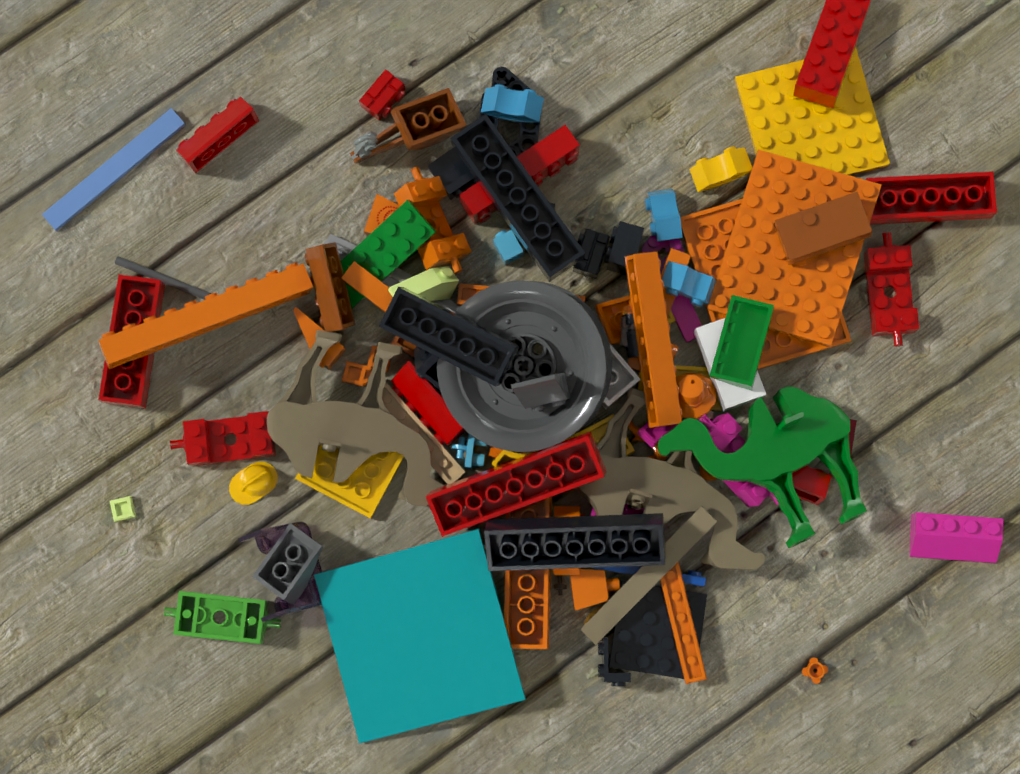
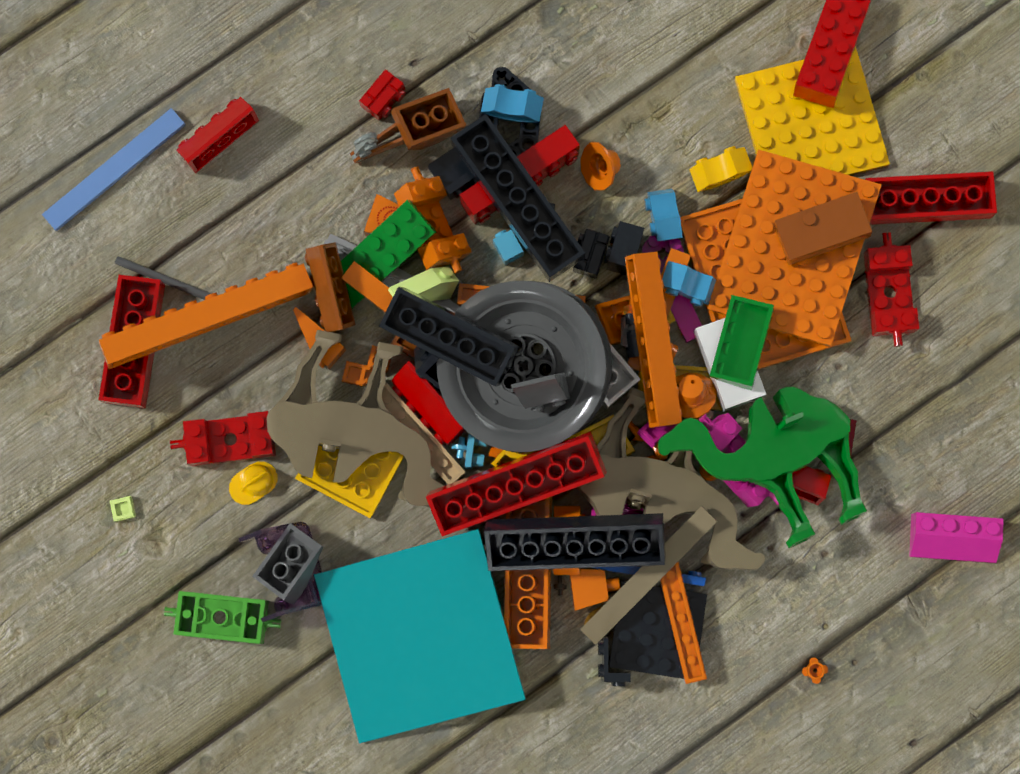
(599, 165): none -> orange hat

